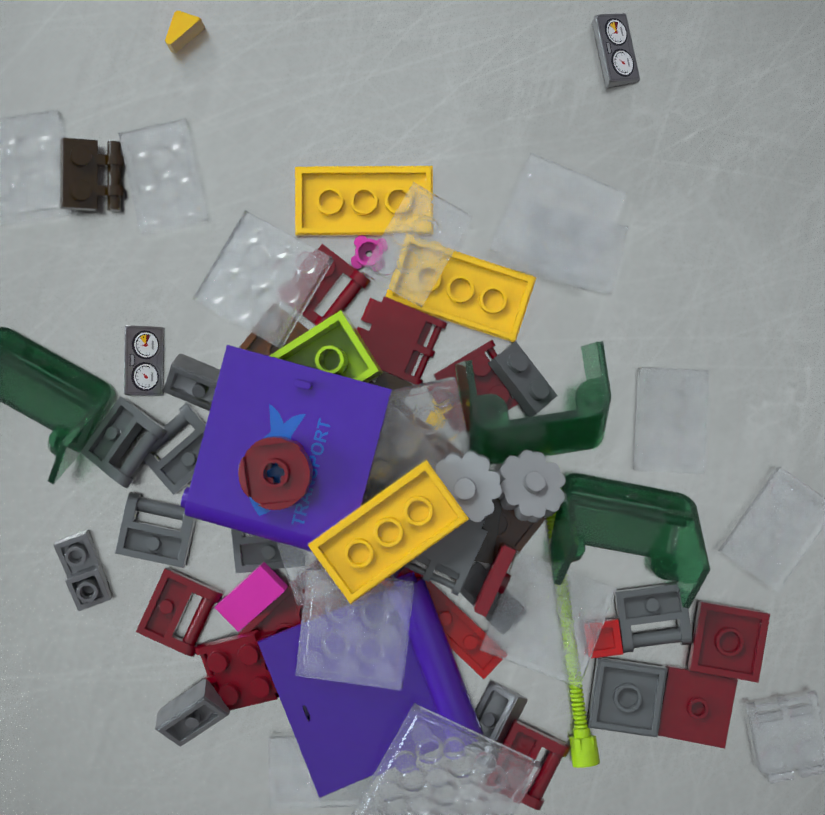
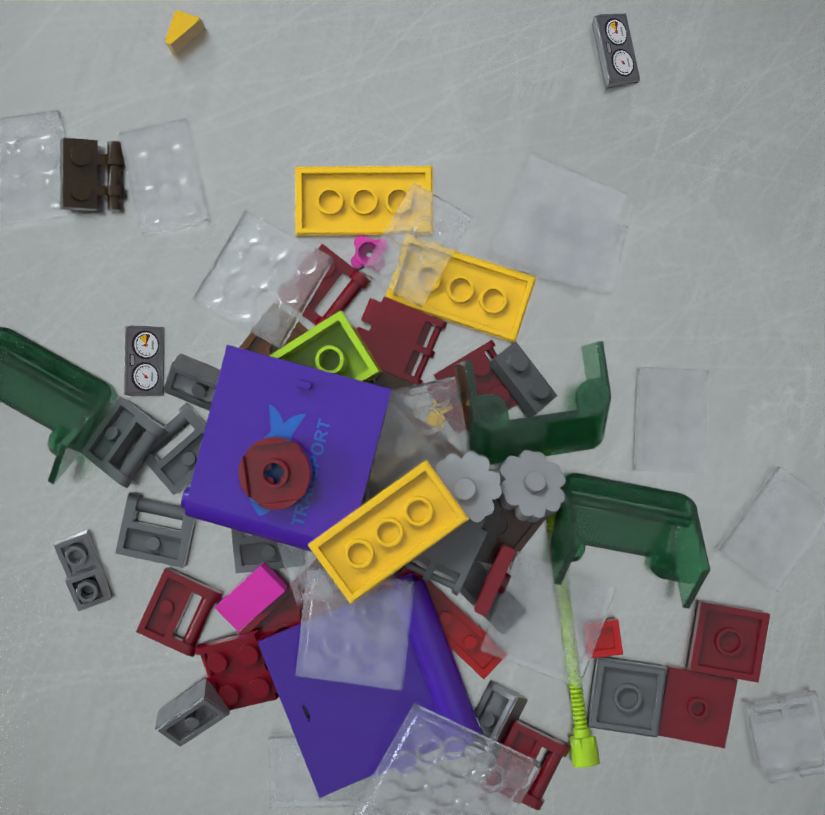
(649, 606): dark grey plate -> none

